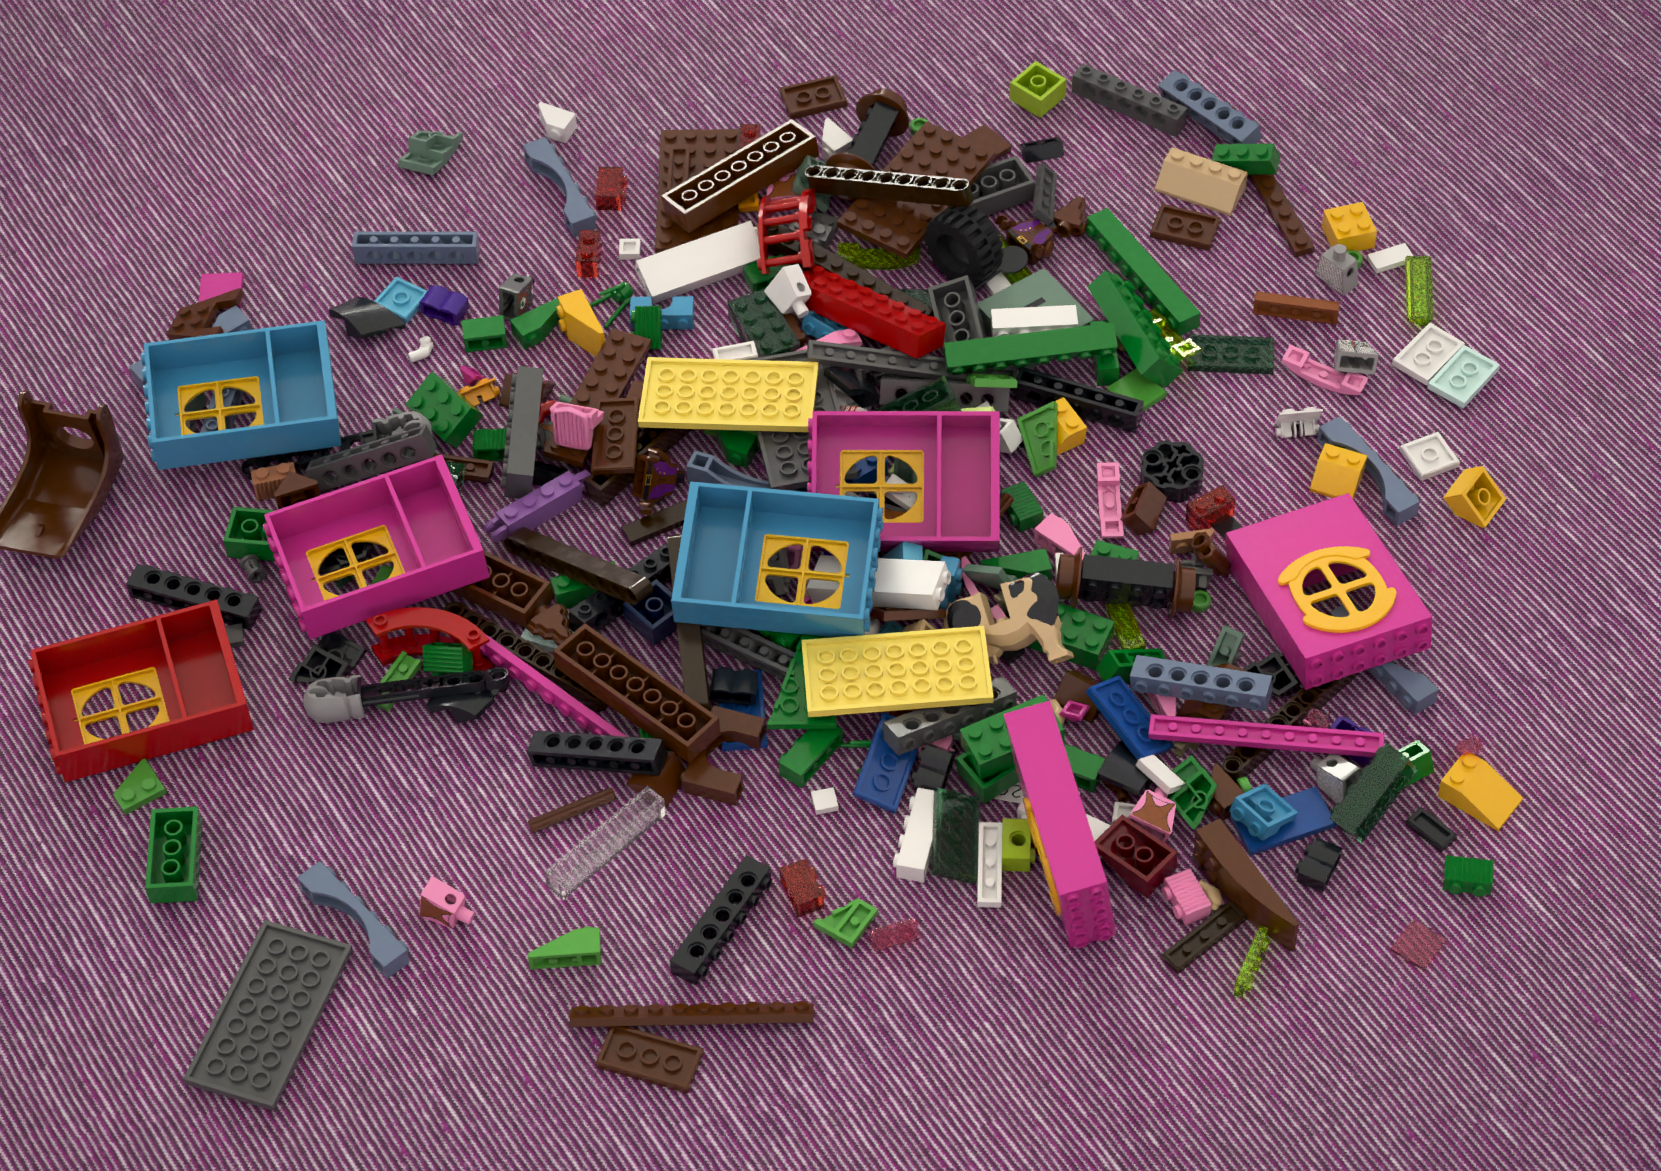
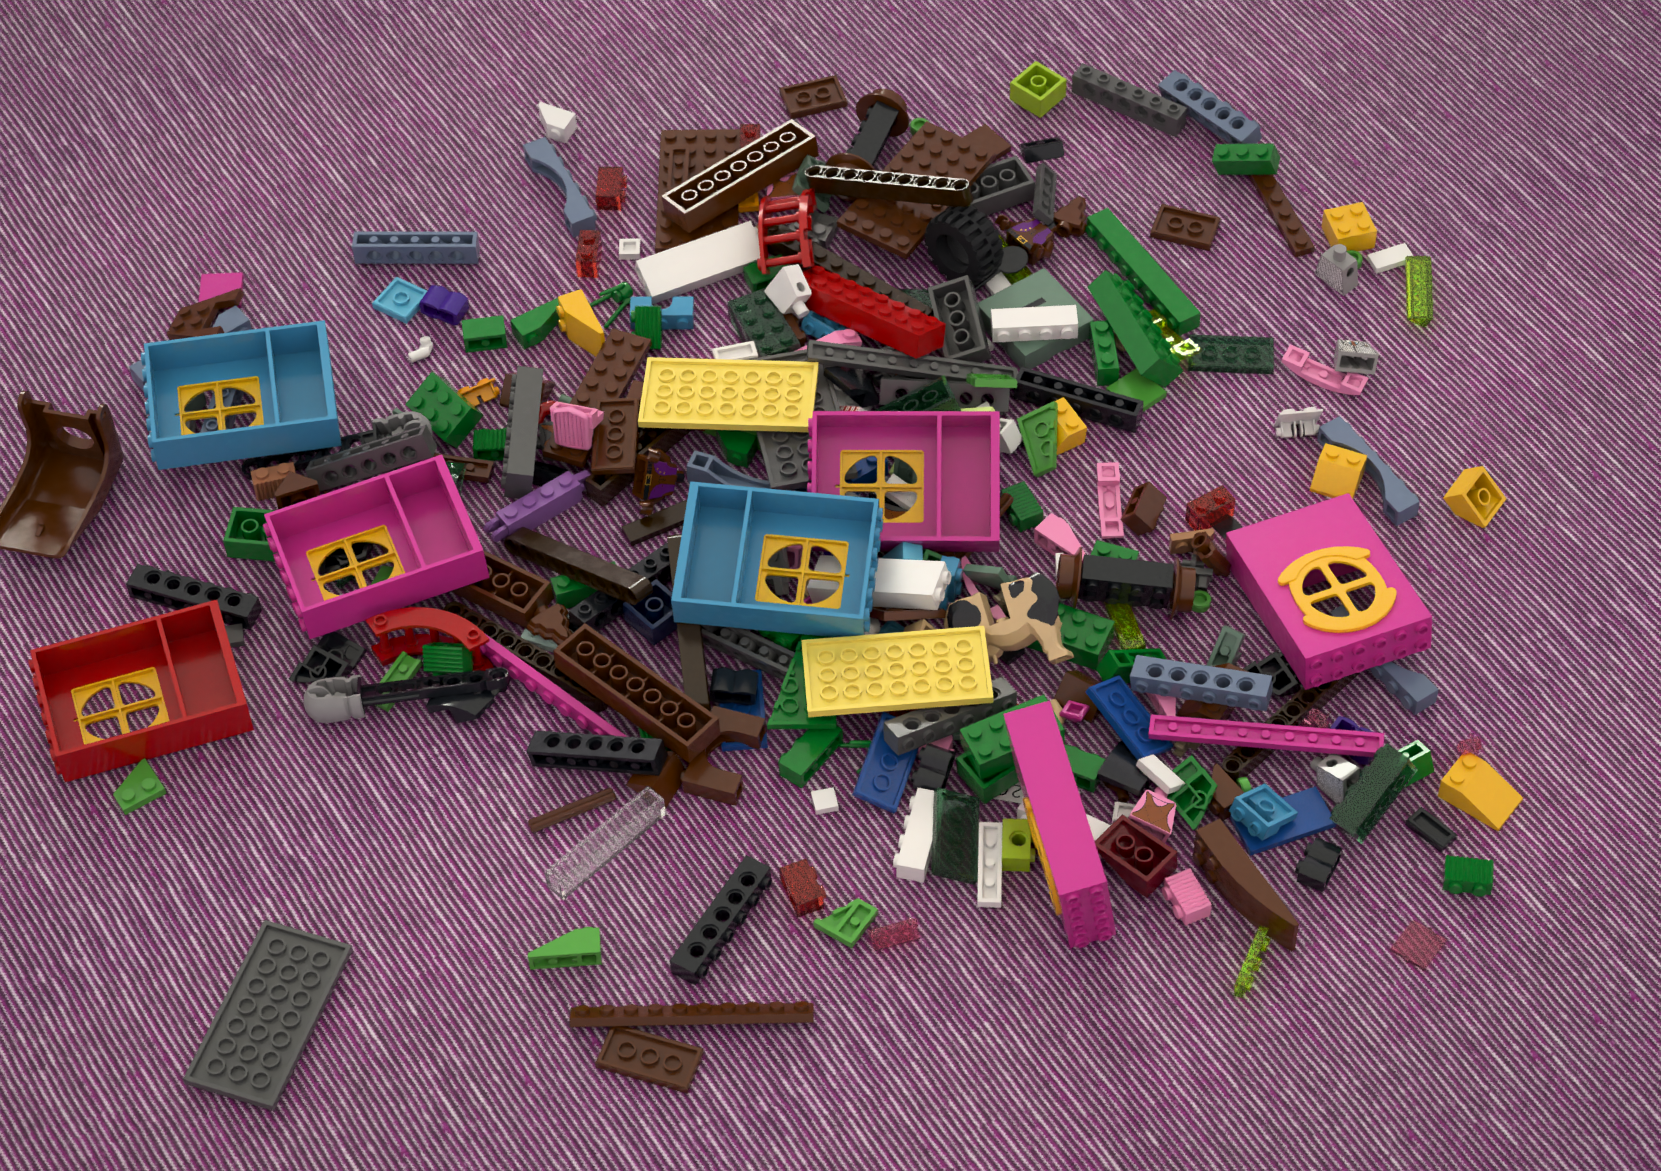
(174, 855): green brick -> none
(253, 568): dark grey bush -> none
(324, 889): sand blue arch -> none
(365, 317): black slope -> none
(429, 151): sand green slope -> none
(444, 904): bright pink torso -> none
(470, 375): dark pink slope -> none
(515, 296): dark grey torso -> none
(834, 139): white slope -> none
(875, 258): clear neon green slope -> none
(1023, 563): green slope -> none
(1030, 348): green brick -> none
(1173, 469): black connector -> none
(1201, 181): tan slope -> none
(1204, 937): dark brown tile -> none
(1213, 894): tan arm -> none
(1296, 307): dark orange fence -> none
(1427, 353): white plate -> none
(1429, 456): white tile -> none
(1463, 376): light aqua plate -> none

